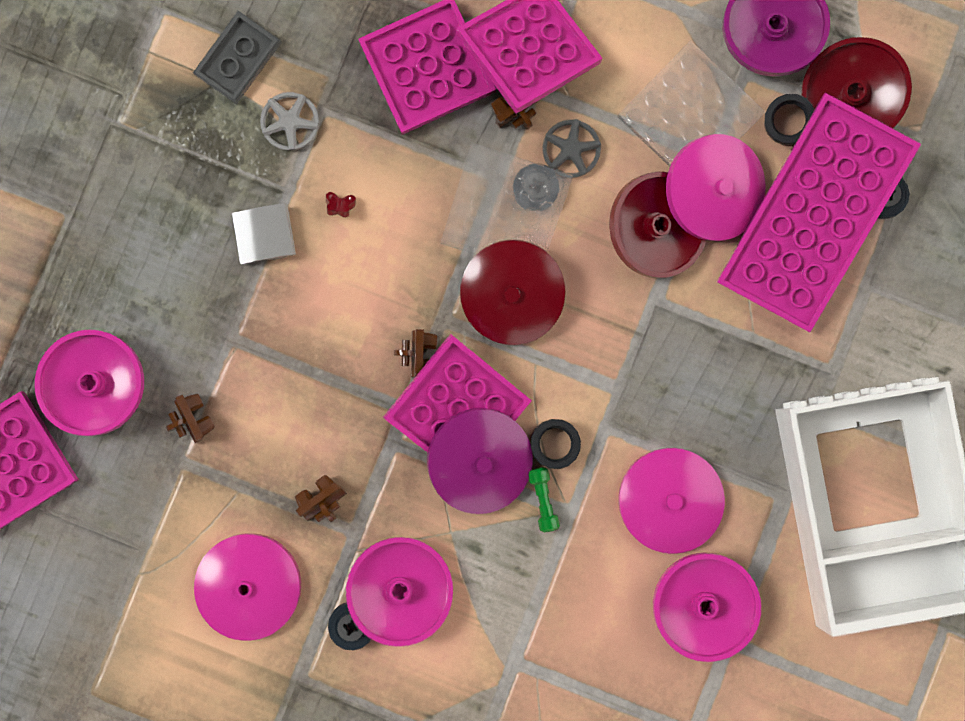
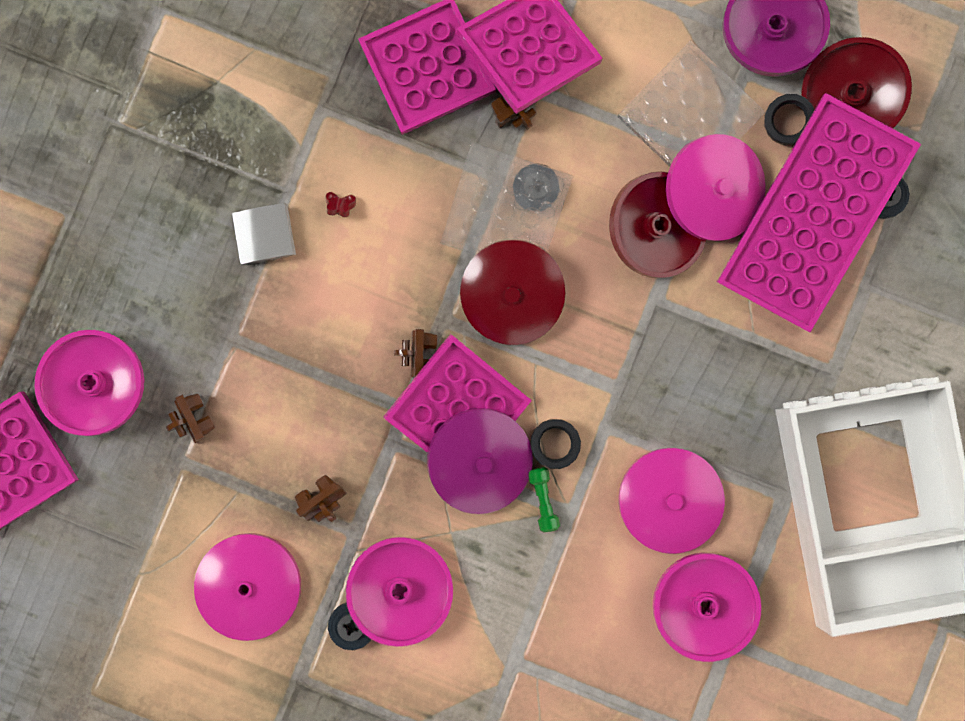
(237, 57): dark grey tile -> none
(289, 120): light grey wheel -> none
(571, 147): dark grey wheel -> none

